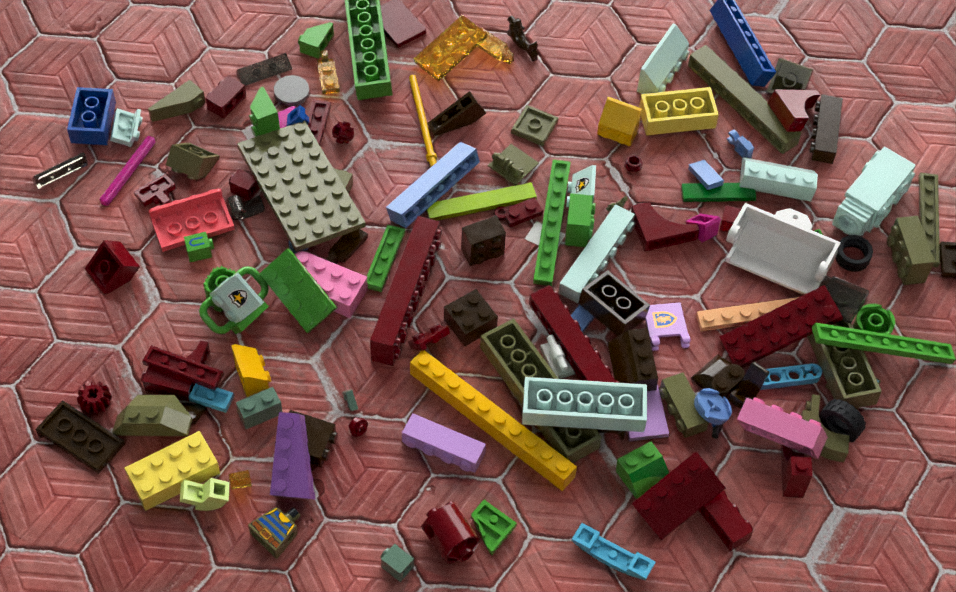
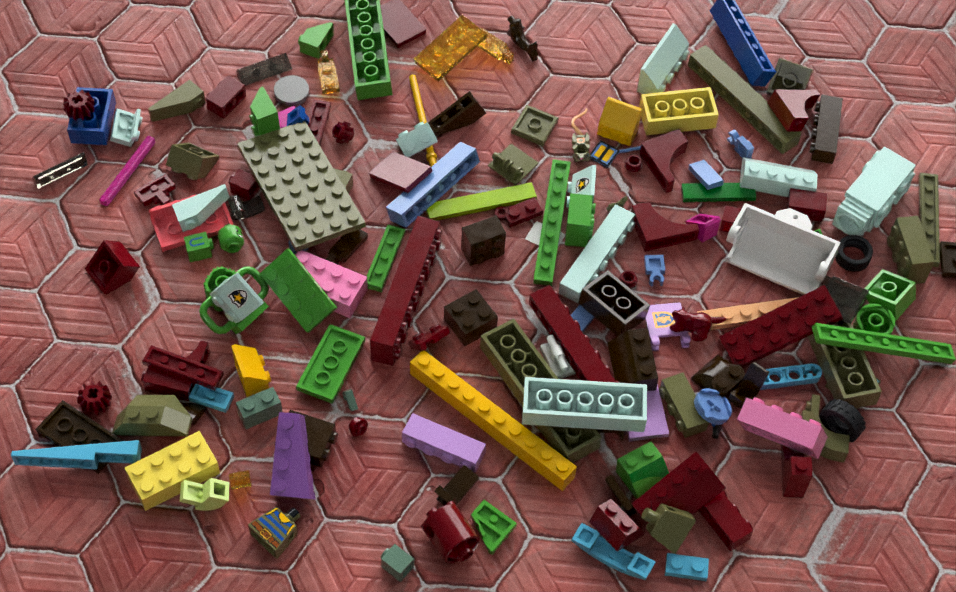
(78, 105): none -> dark red gear
(80, 455): none -> medium azure slope
(197, 209): none -> light aqua slope
(230, 238): none -> bright green head
(330, 363): none -> bright green plate
(400, 172): none -> tile
(416, 140): none -> light aqua bracket
(457, 486): none -> dark brown bracket
(580, 142): none -> olive animal
(605, 153): none -> piece
(615, 525): none -> dark red slope
(620, 495): none -> dark brown tile
(629, 275): none -> dark red plate
(655, 268): none -> medium blue plate
(660, 154): none -> dark red arch
(668, 525): none -> olive torso
(686, 567): none -> medium azure plate
(697, 323): none -> dark red animal
(808, 202): none -> dark red brick
(891, 292): none -> bright green slope

